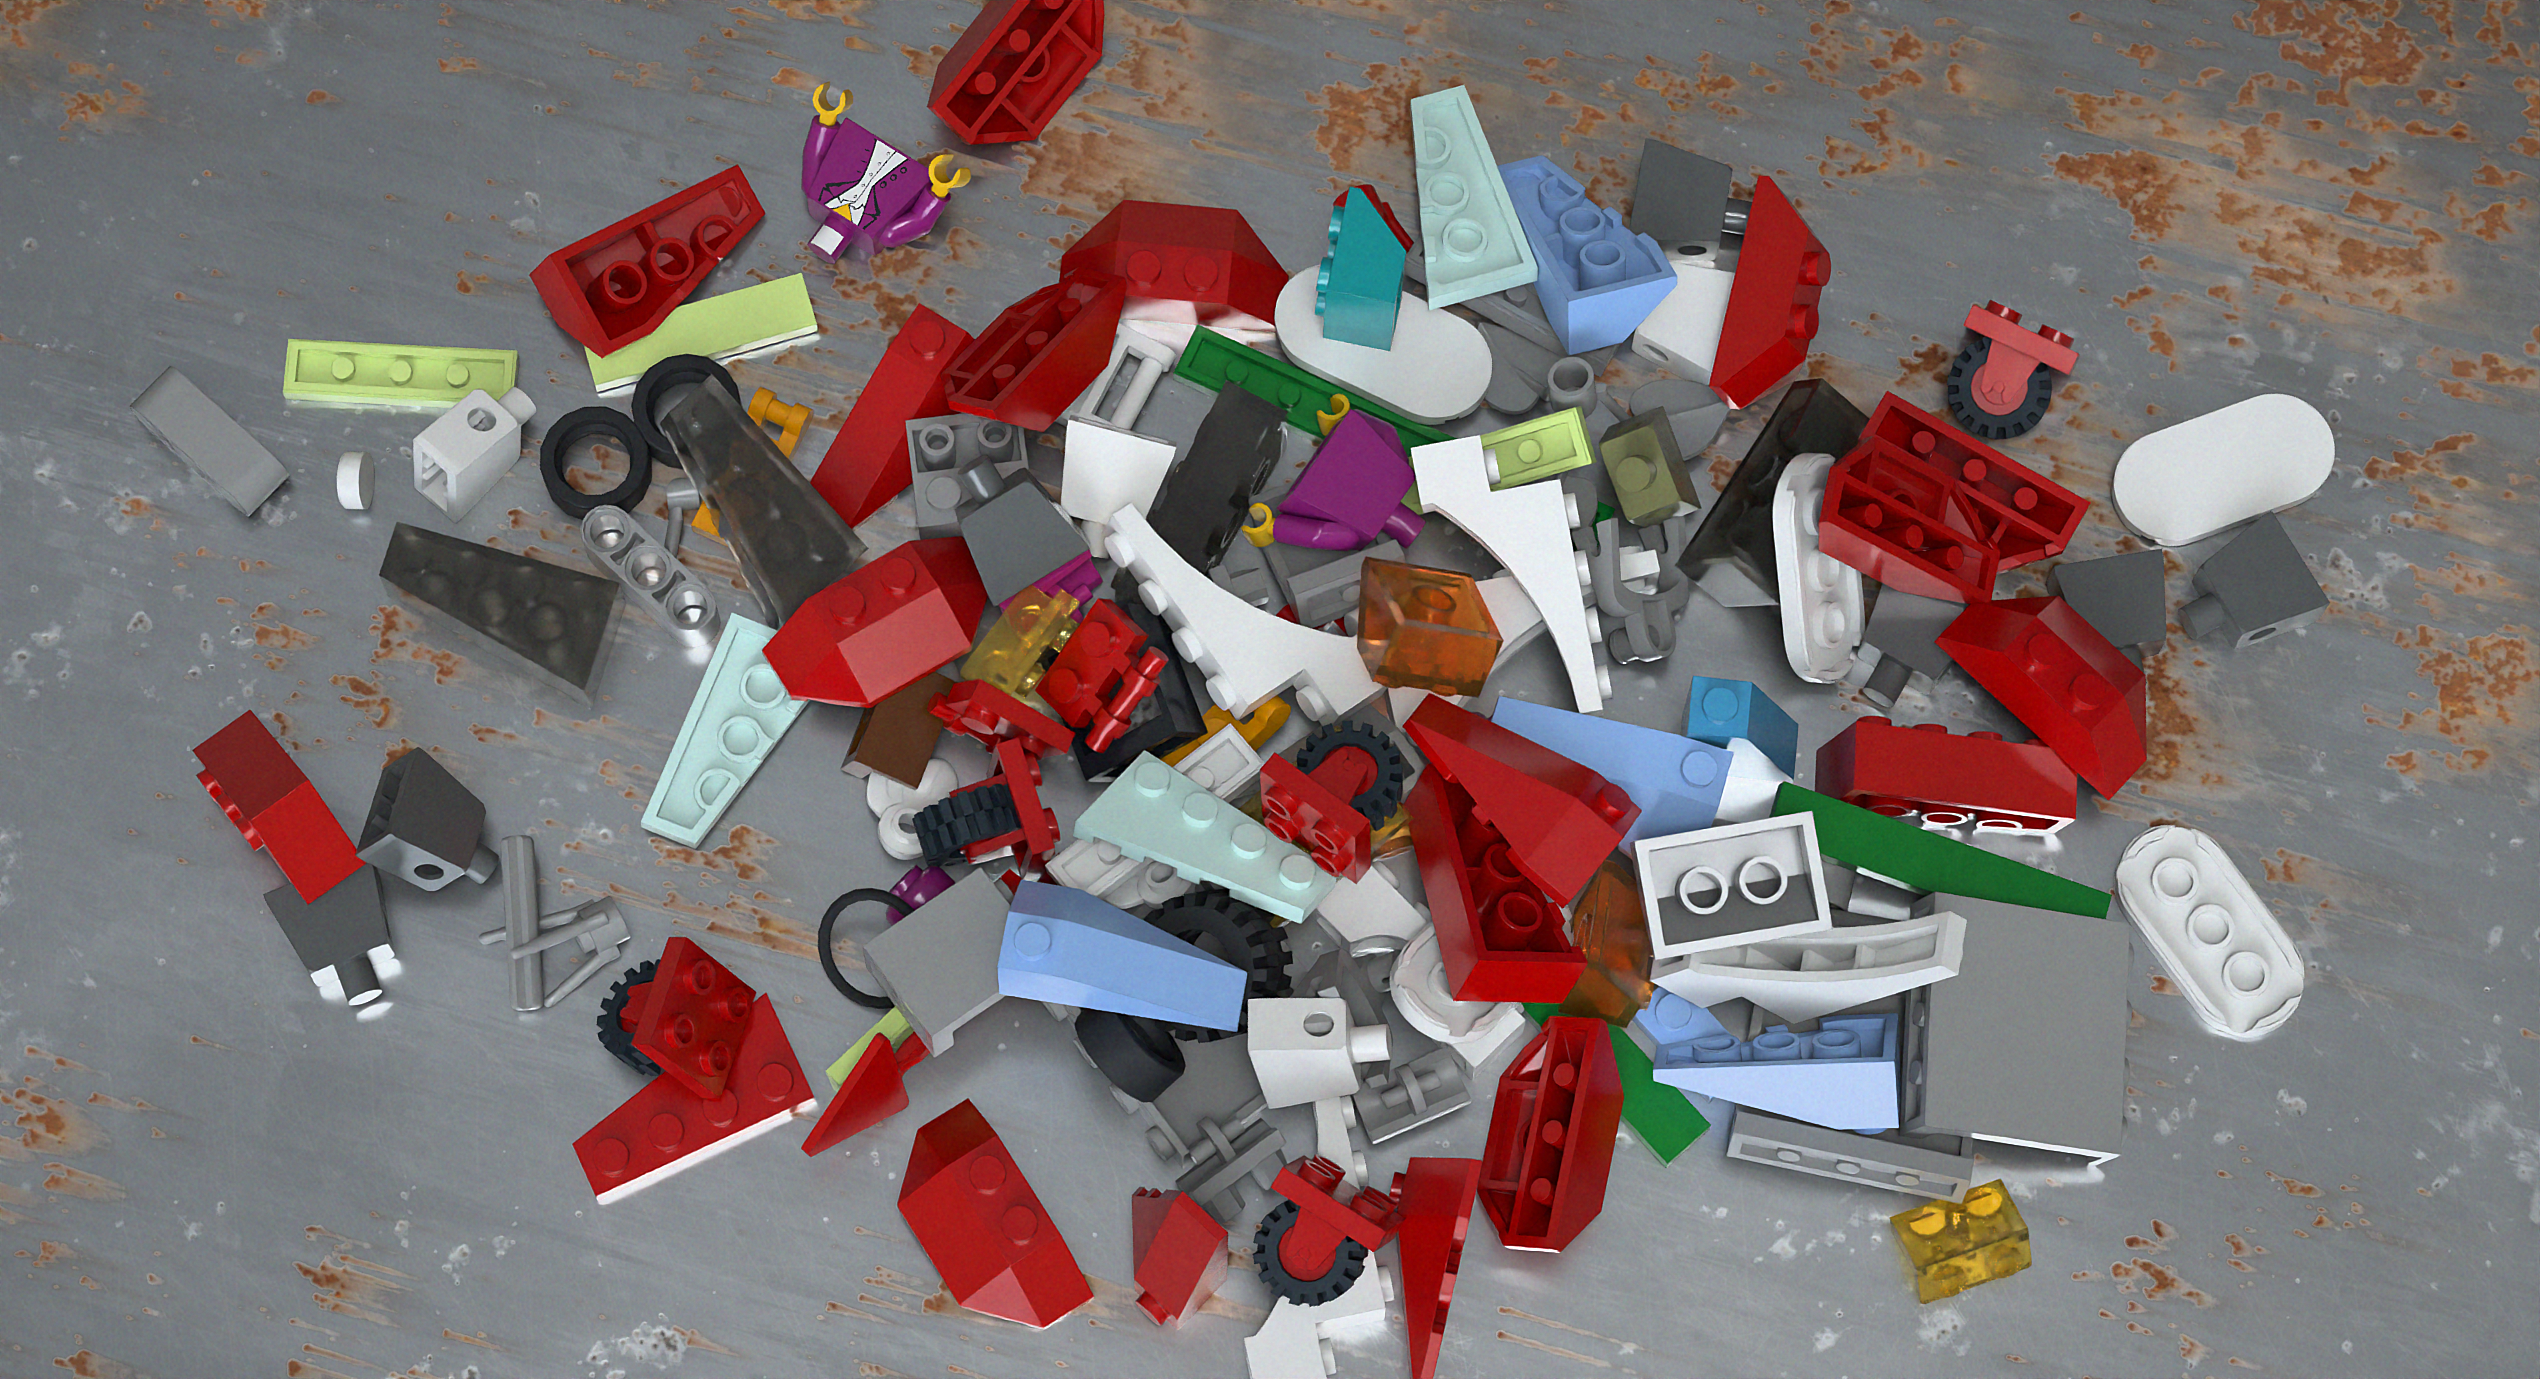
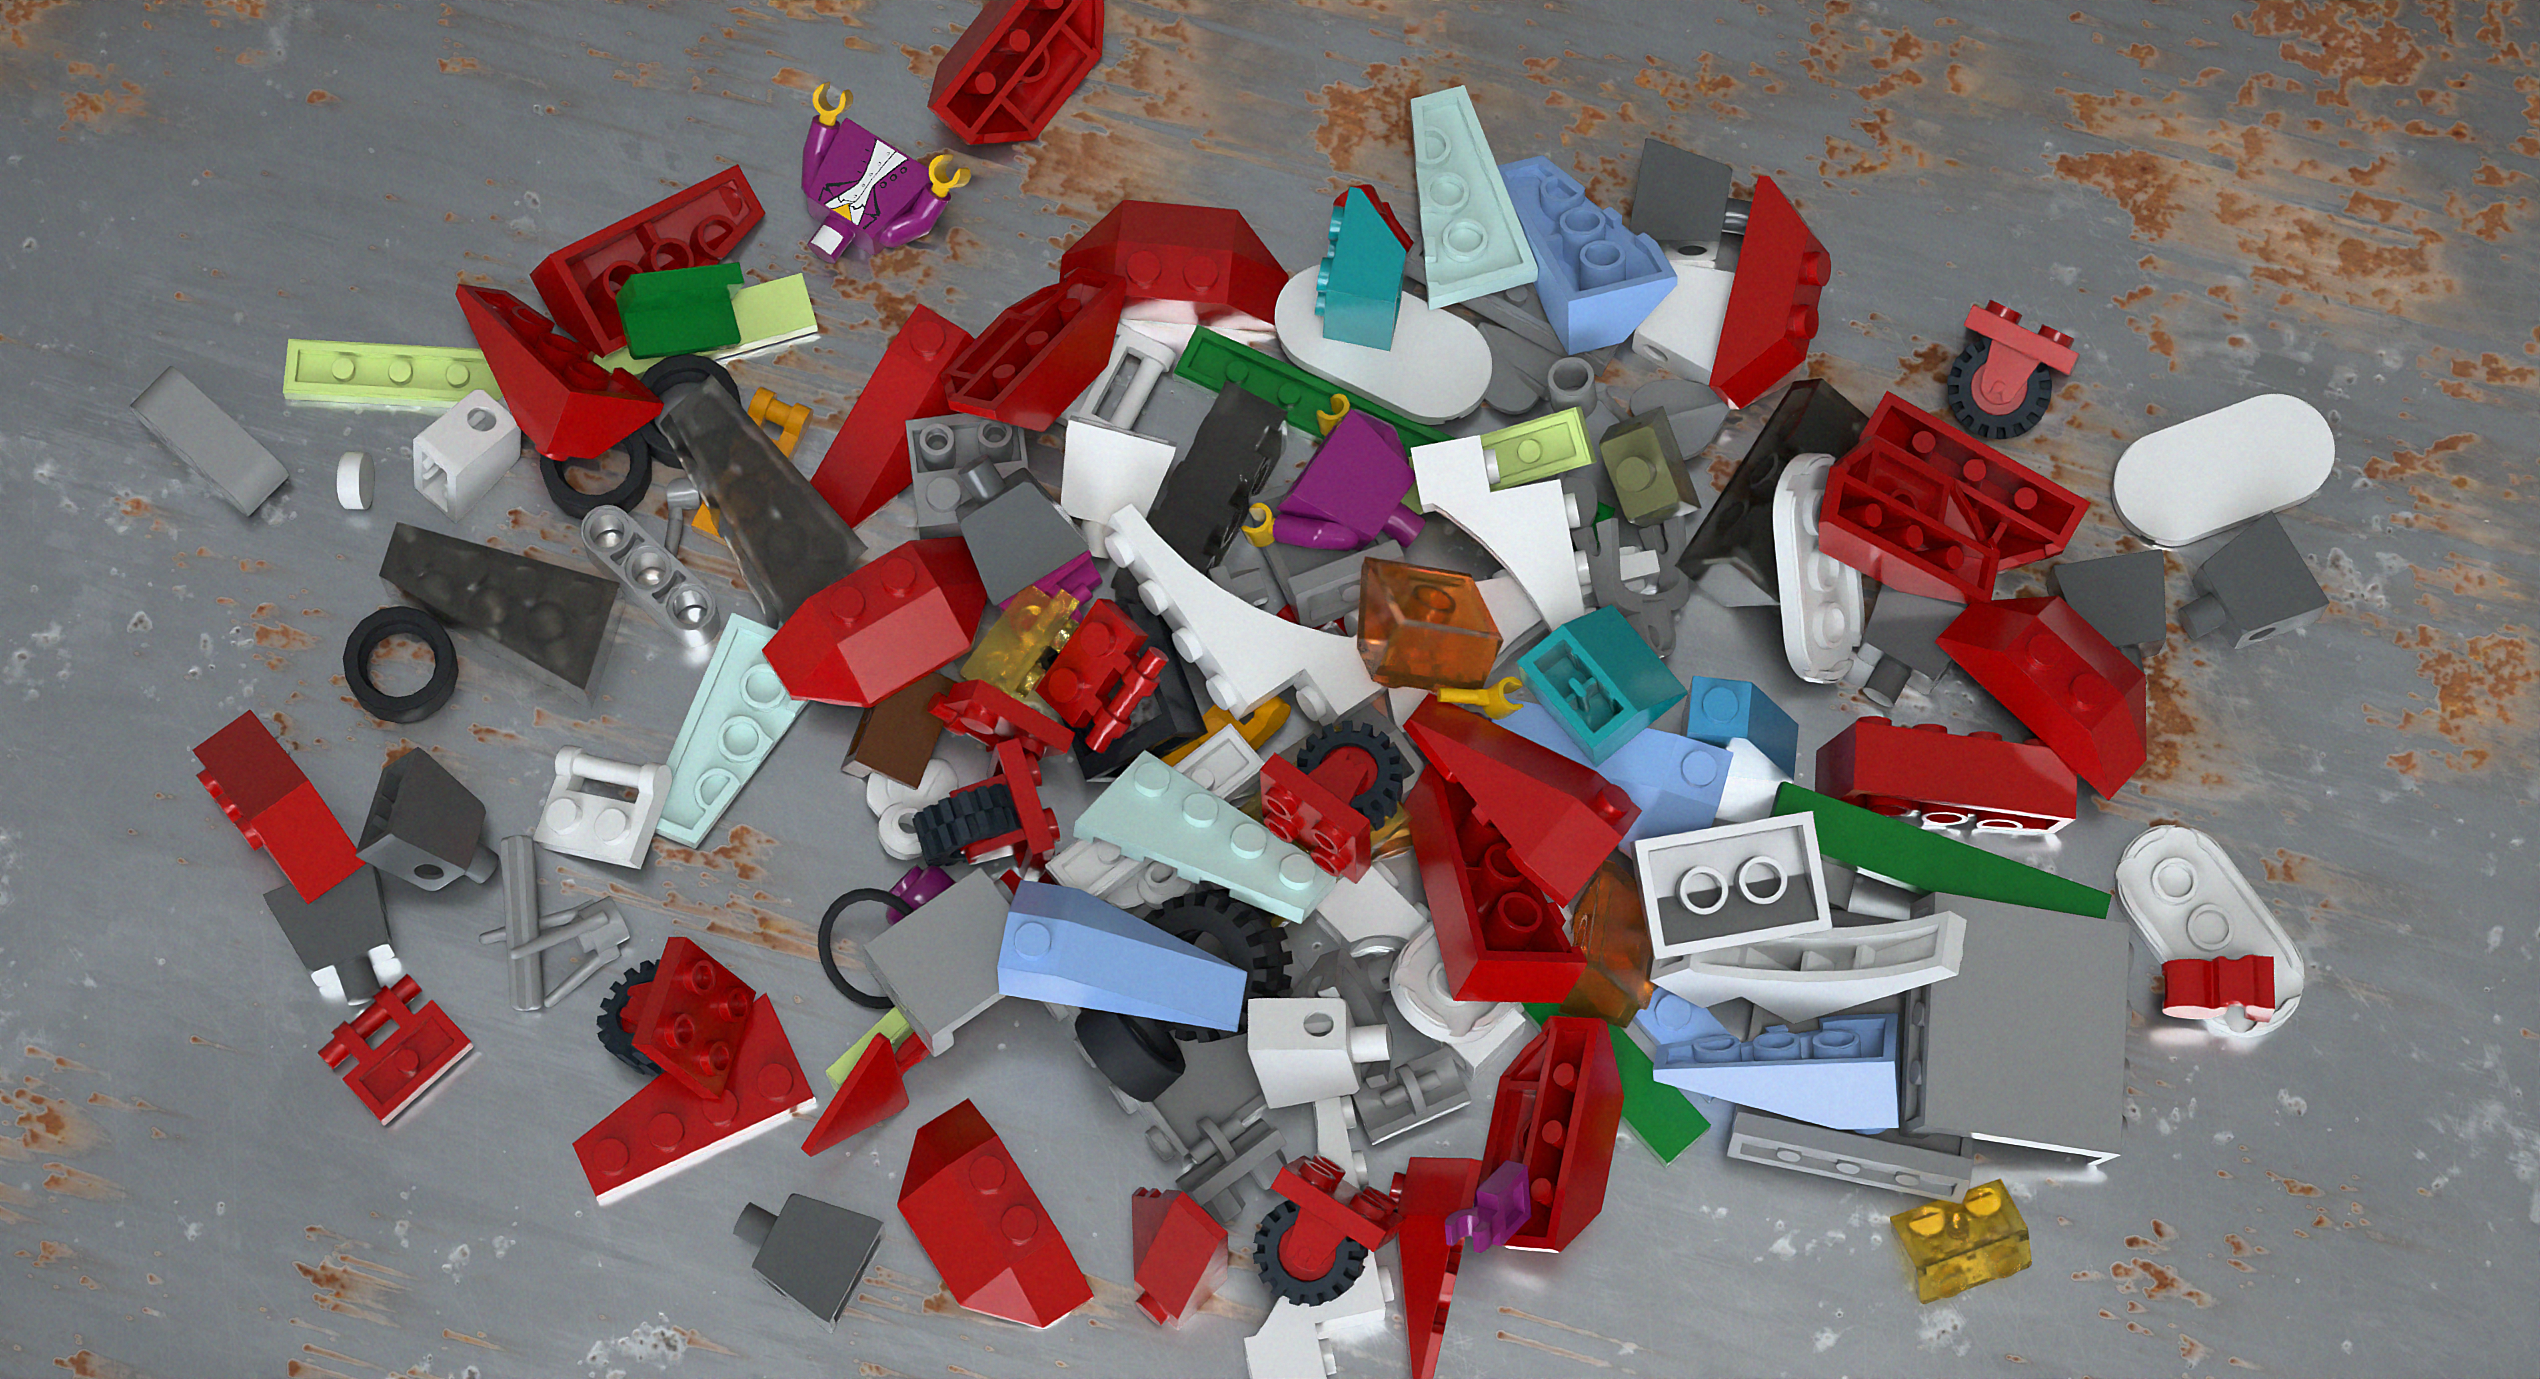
(392, 622): none -> black tyre
(406, 1060): none -> red plate
(553, 382): none -> red wedge
(600, 825): none -> white plate
(680, 310): none -> green panel
(812, 1253): none -> dark grey torso
(1490, 699): none -> yellow hand
(1498, 1209): none -> magenta plate
(1599, 681): none -> teal slope
(2212, 987): none -> red leg

